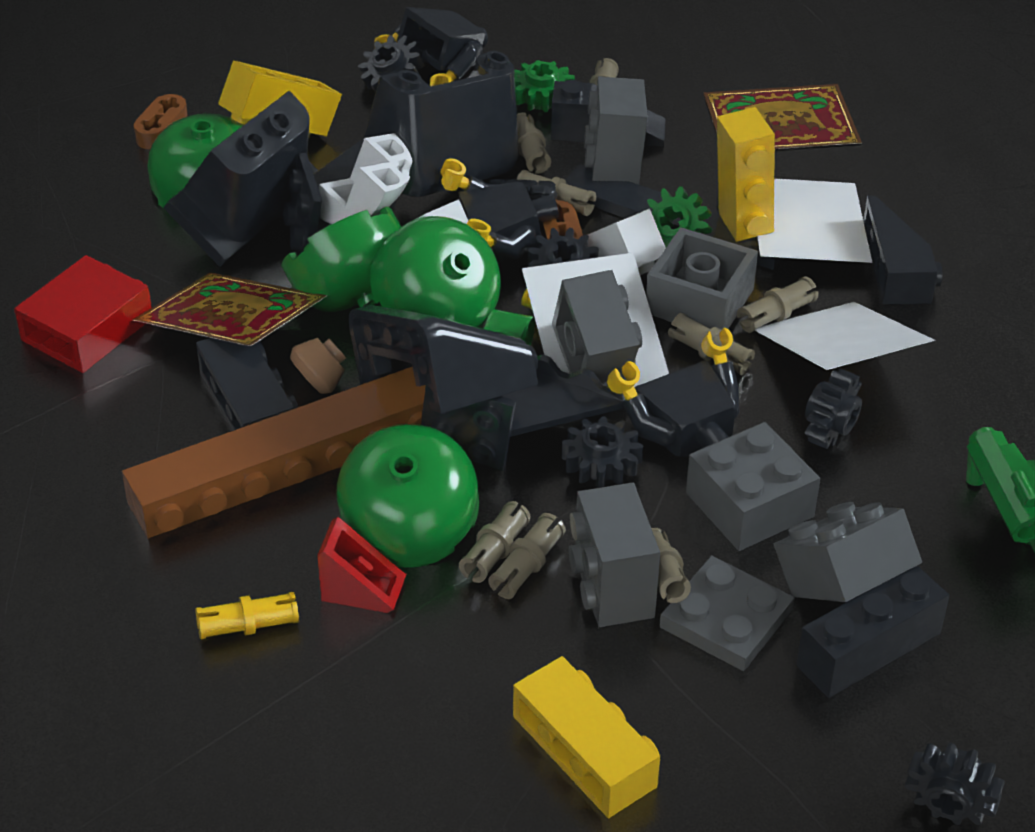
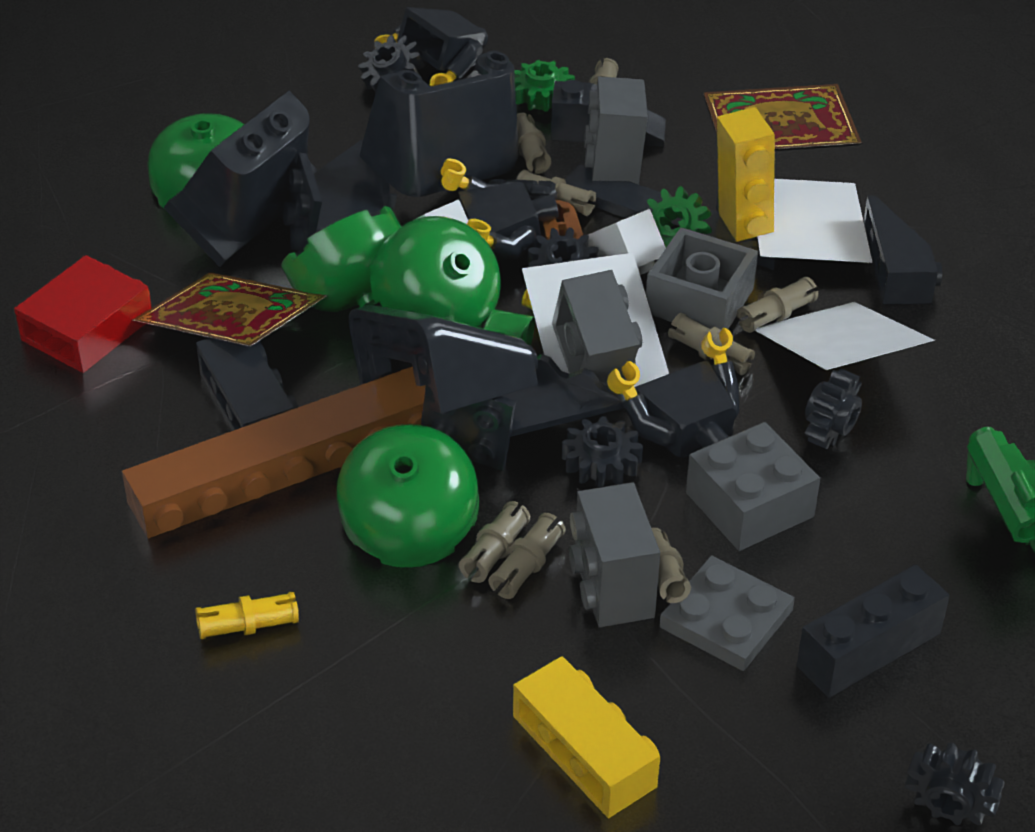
(157, 117): dark orange beam -> none
(254, 88): yellow brick -> none
(319, 363): medium nougat cone -> none
(356, 572): red slope -> none
(375, 181): white brick -> none
(847, 552): dark grey brick -> none

